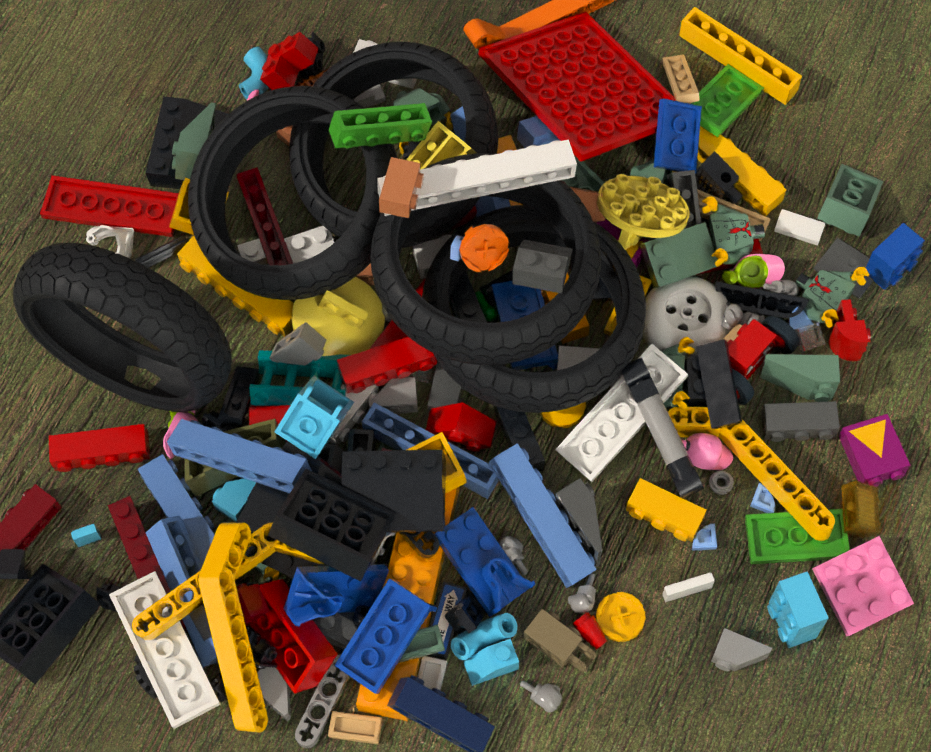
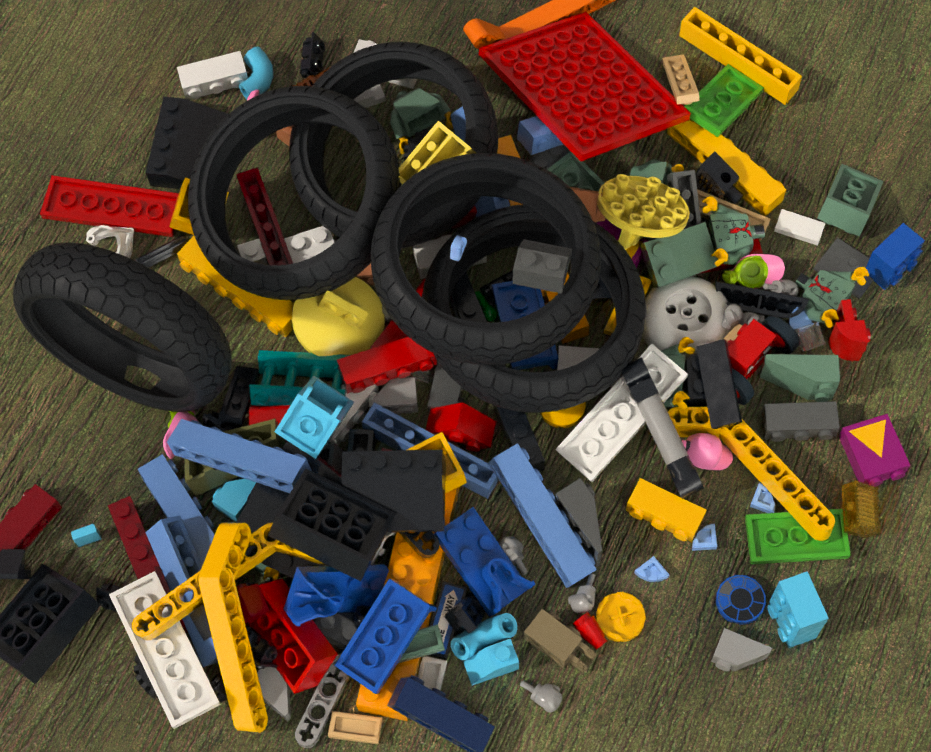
(99, 447): red brick -> none
(191, 142): sand green slope -> none
(212, 75): none -> white brick
(287, 60): red brick -> none
(299, 346): light grey slope -> none
(380, 125): bright green brick -> none
(400, 187): nougat brick -> none
(484, 247): orange tile -> none
(494, 173): white brick -> none
(652, 571): none -> light blue tile
(677, 136): blue tile -> none
(688, 587): white tile -> none
(723, 476): light grey plate -> none
(740, 599): none -> tile
(862, 586): bright pink plate -> none

